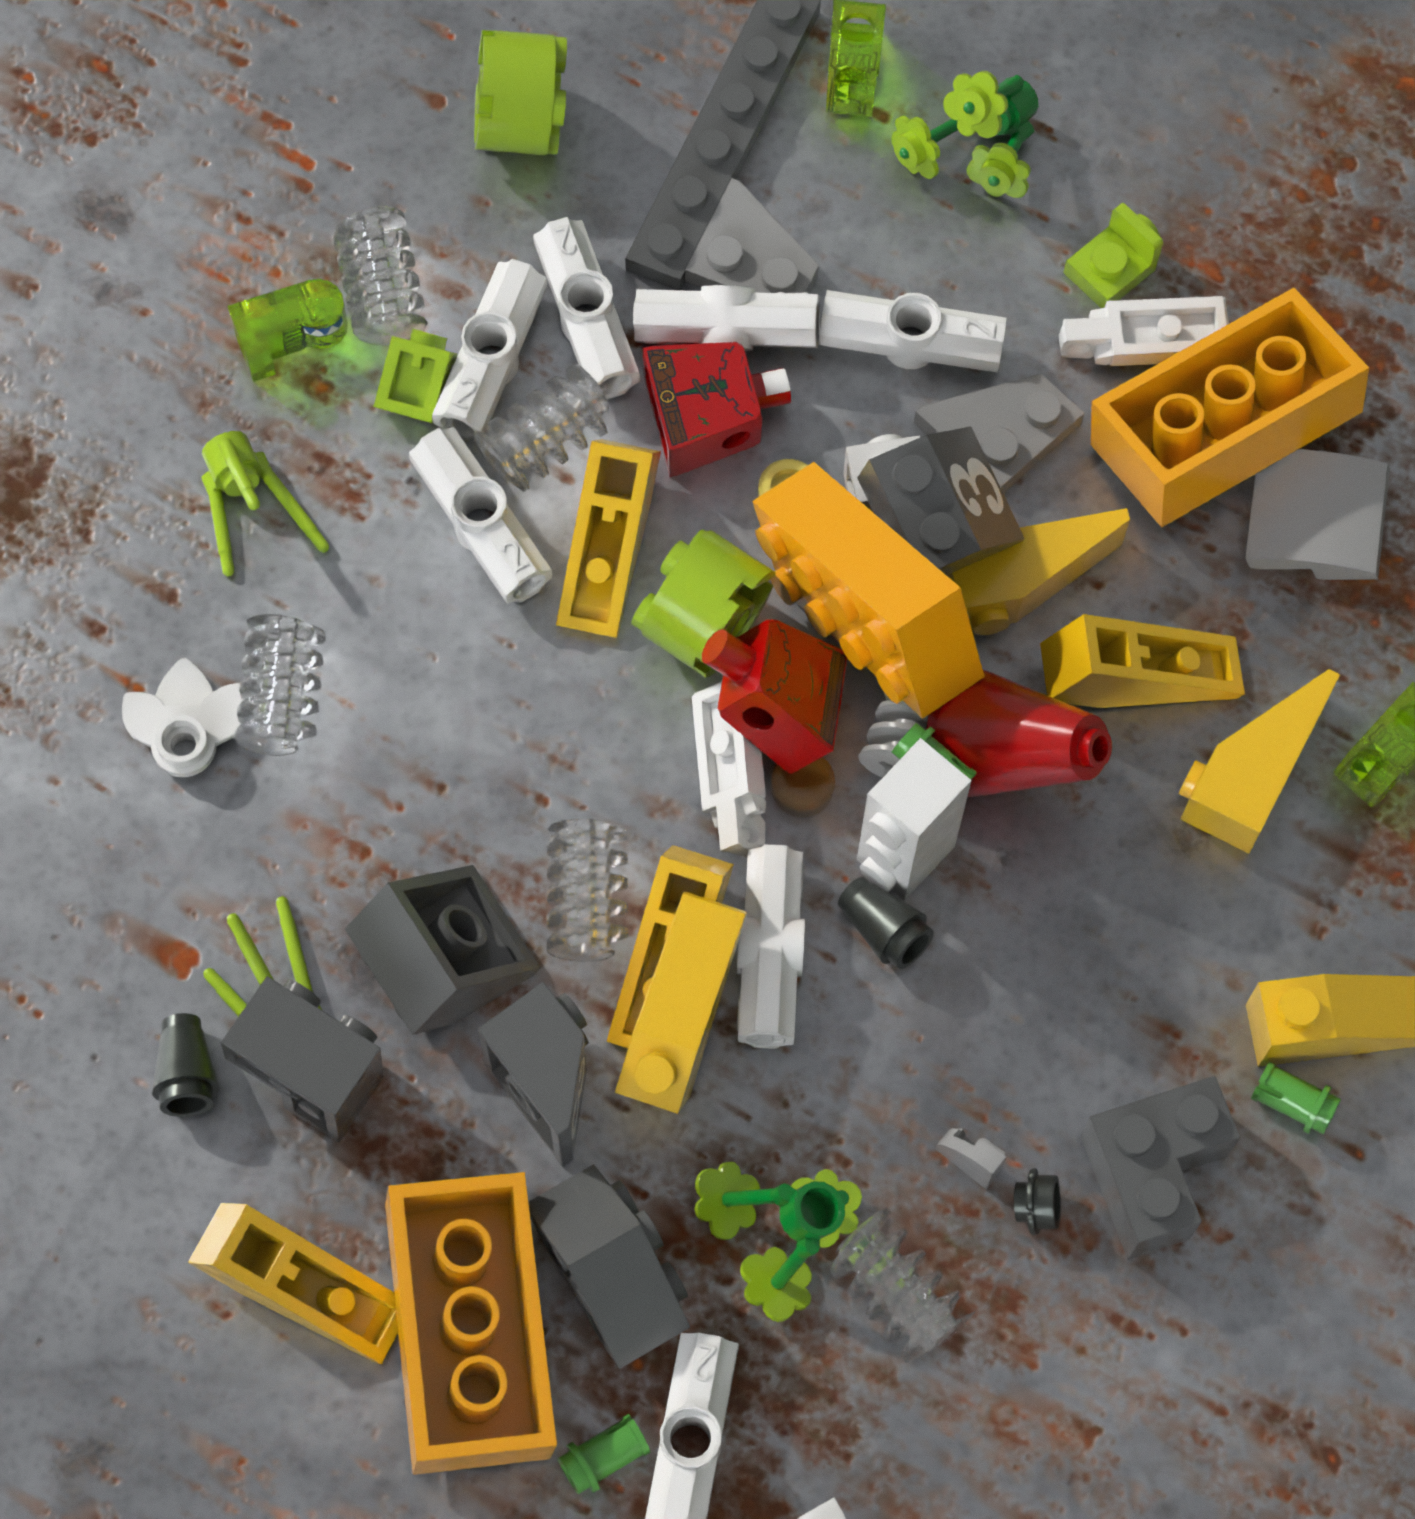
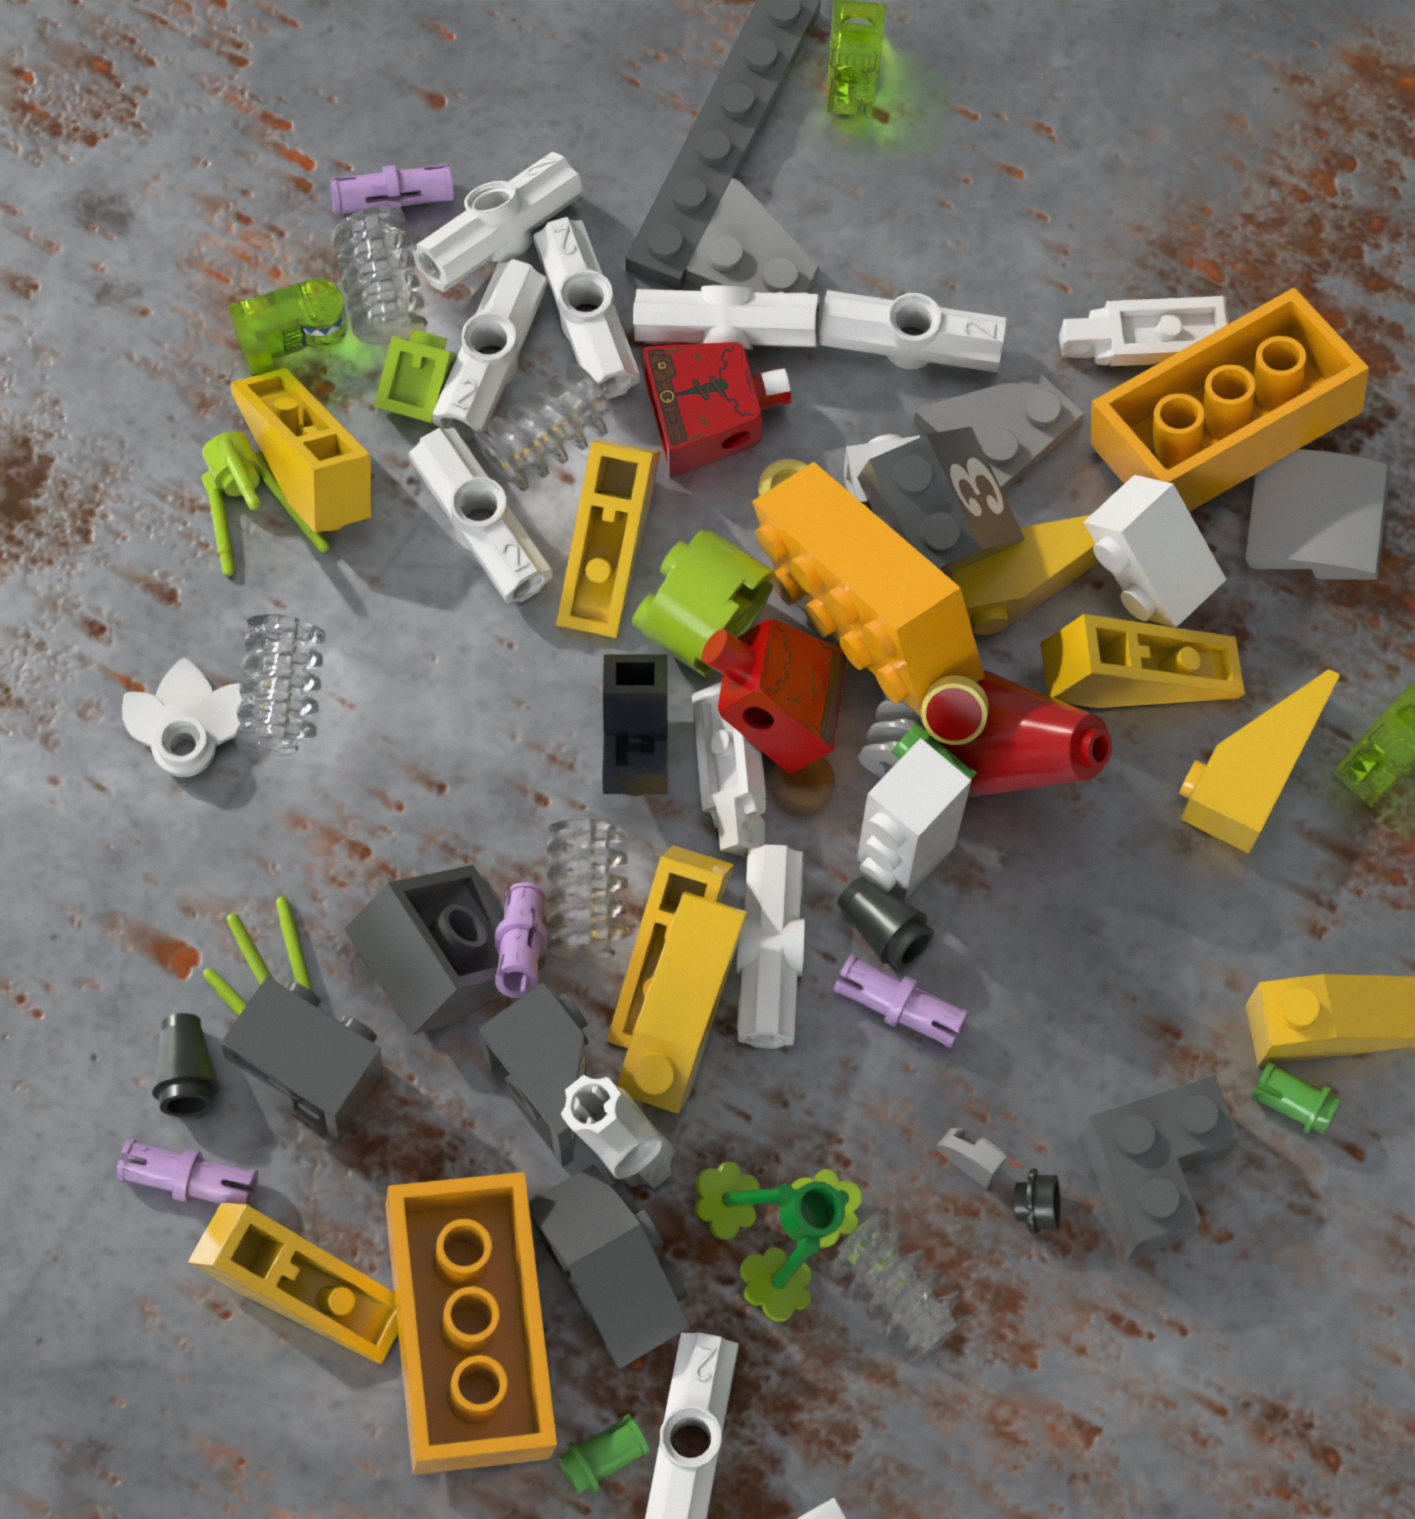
(185, 1174): none -> lavender pin
(307, 450): none -> yellow slope
(392, 188): none -> lavender pin
(498, 221): none -> white piece
(519, 92): lime brick -> none
(520, 939): none -> lavender pin
(618, 1131): none -> white piece
(635, 724): none -> black brick
(900, 1001): none -> lavender pin
(954, 710): none -> red tile
(983, 108): lime plant -> none
(1116, 257): lime bracket -> none
(1154, 551): none -> white brick

